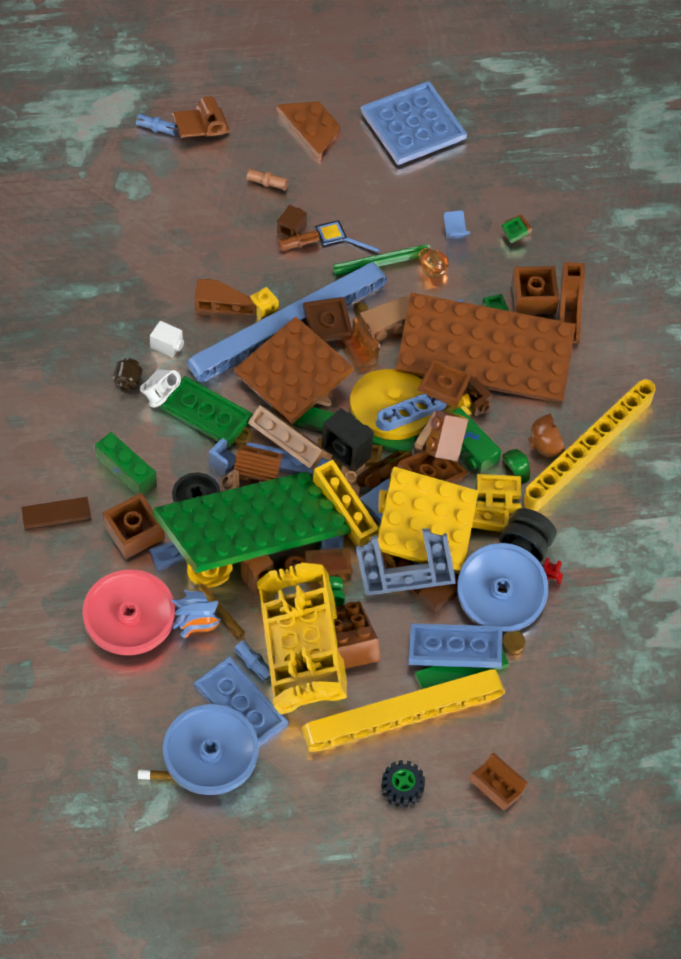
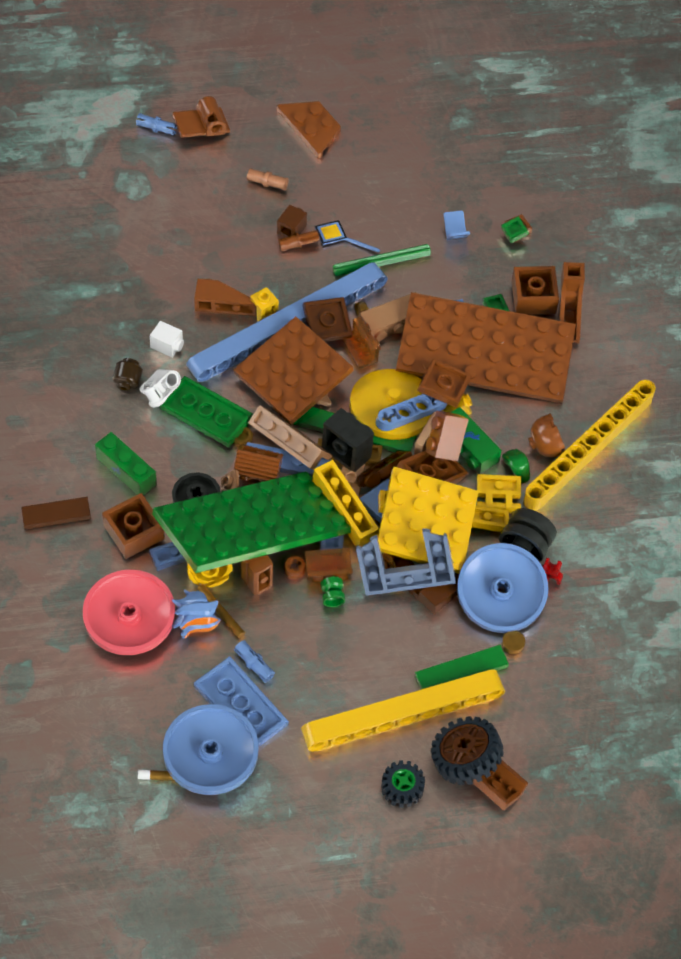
(221, 458): medium blue panel -> none
(301, 638): yellow piece -> none
(355, 636): dark orange slope -> none
(413, 122): medium blue plate -> none
(433, 262): clear orange piece -> none
(455, 645): medium blue plate -> none
(467, 750): none -> wheel
(480, 396): reddish brown bracket -> none

